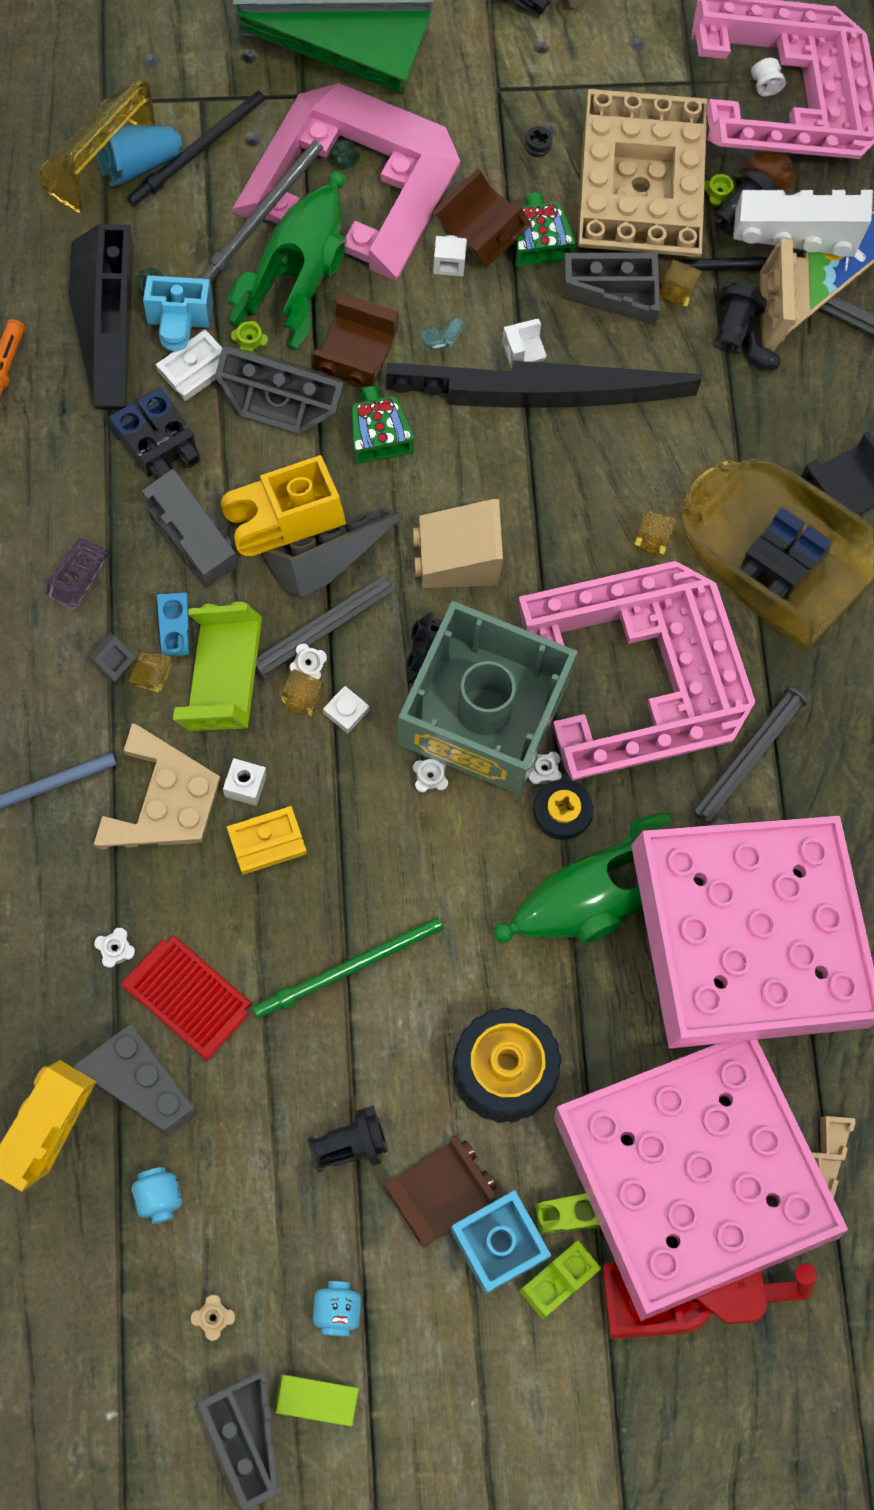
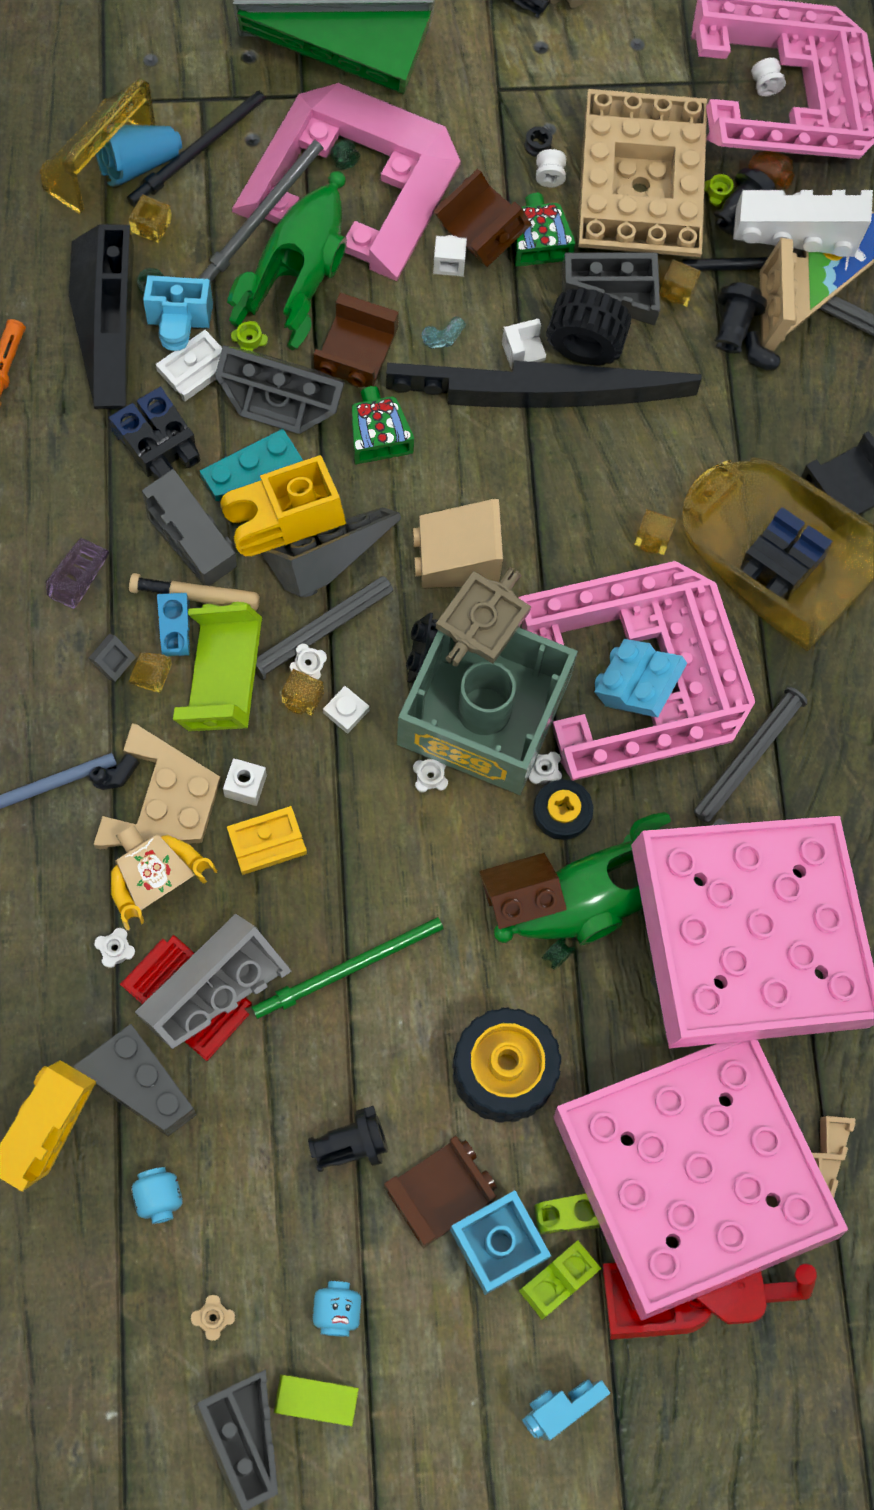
(114, 778): none -> black arm
(150, 218): none -> clear yellow plate
(151, 871): none -> torso
(195, 592): none -> tan piece
(212, 982): none -> light grey wedge
(249, 463): none -> teal wing
(483, 617): none -> dark tan plate
(523, 890): none -> reddish brown panel
(550, 168): none -> white wheel
(555, 1412): none -> medium azure plate
(558, 953): none -> clear green bush
(588, 327): none -> black tyre
(639, 678): none -> medium azure plate

